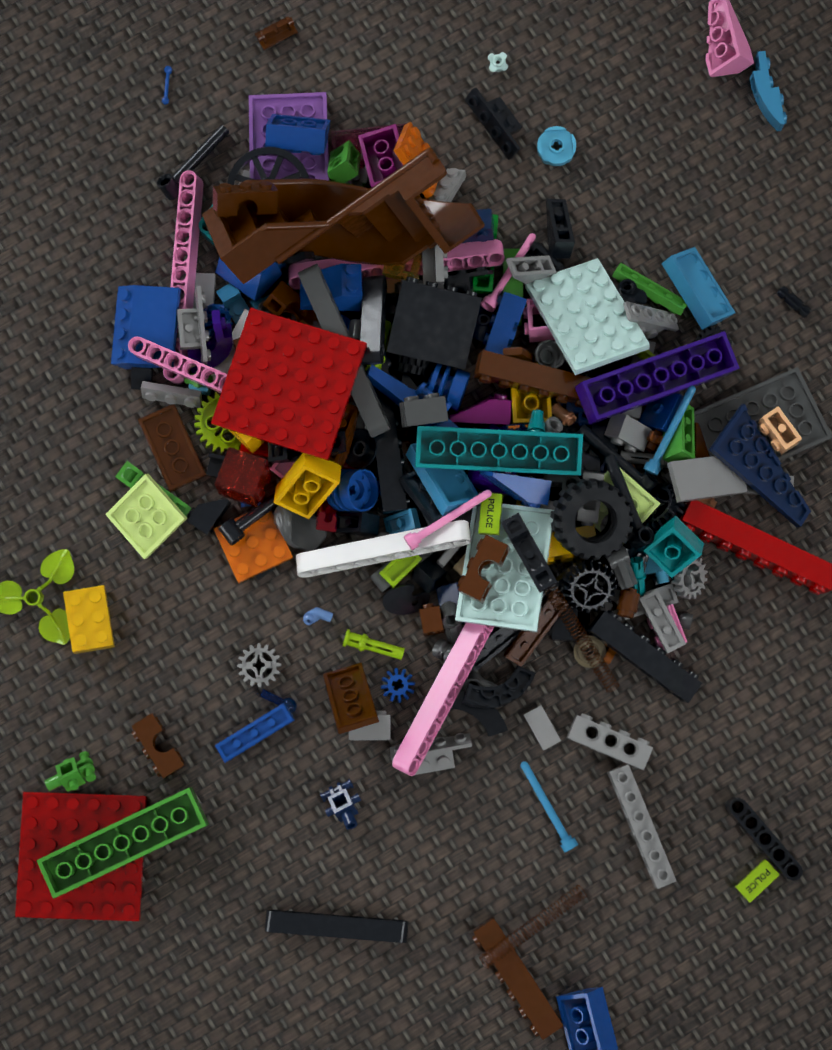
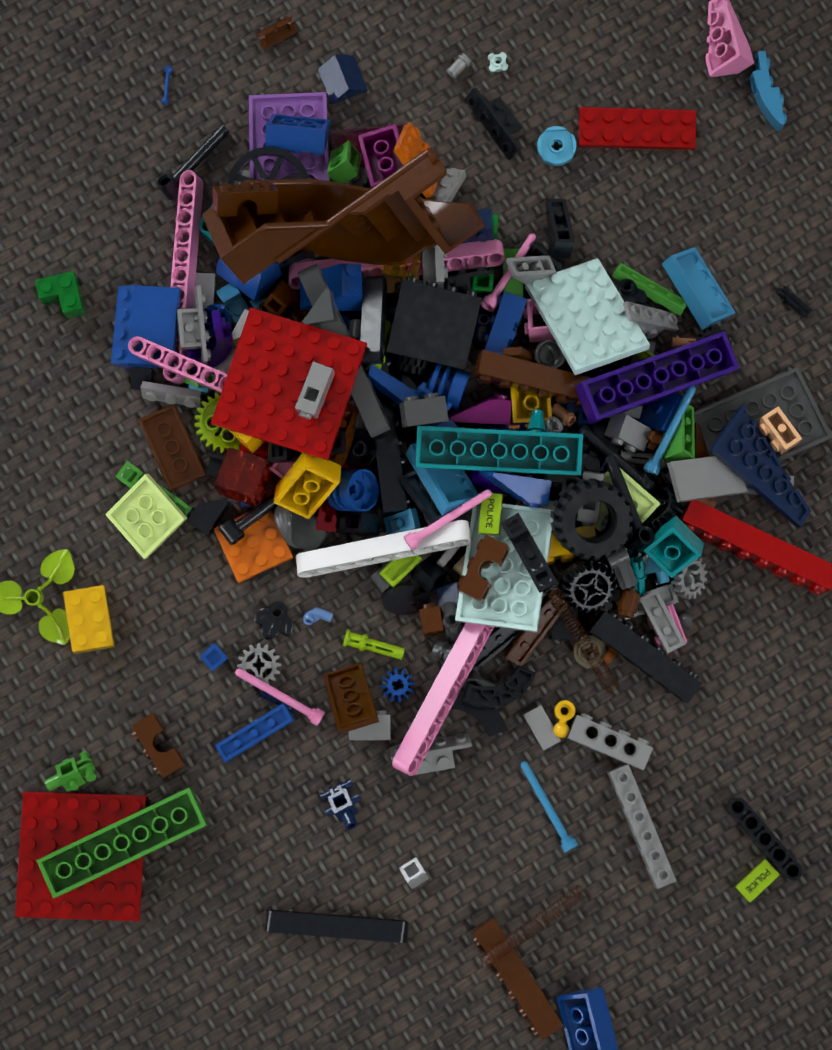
(62, 288): none -> green brick
(214, 657): none -> blue plate
(274, 623): none -> black plate
(313, 714): none -> bright pink piece
(314, 391): none -> light grey brick
(323, 310): none -> dark grey slope
(342, 78): none -> dark blue slope
(413, 873): none -> light grey slope
(458, 66): none -> light grey pin
(561, 728): none -> yellow plate
(637, 128): none -> red plate
(678, 342): none -> nougat pin

